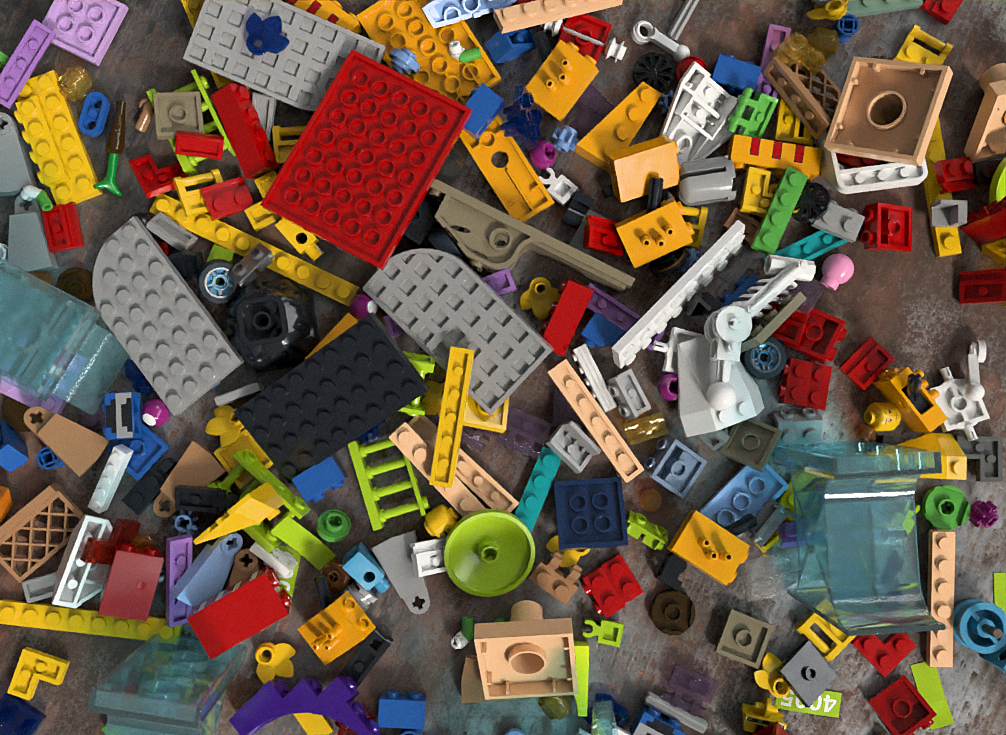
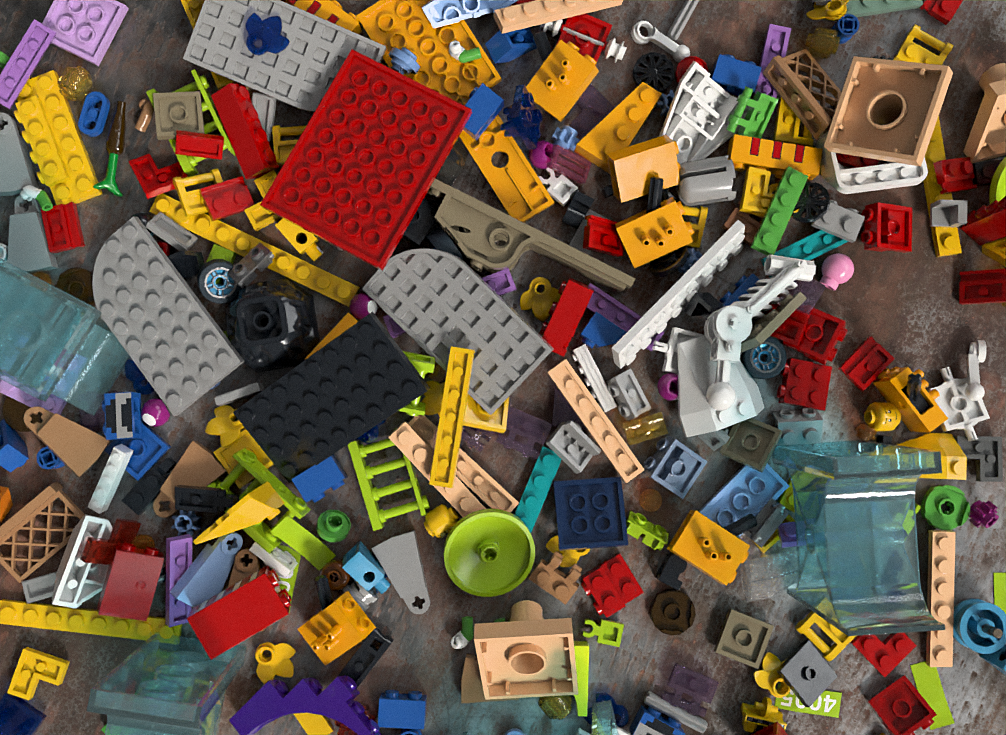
(428, 557): white plate -> none
(555, 158): none -> clear pink tile
(798, 49): clear yellow plate -> none

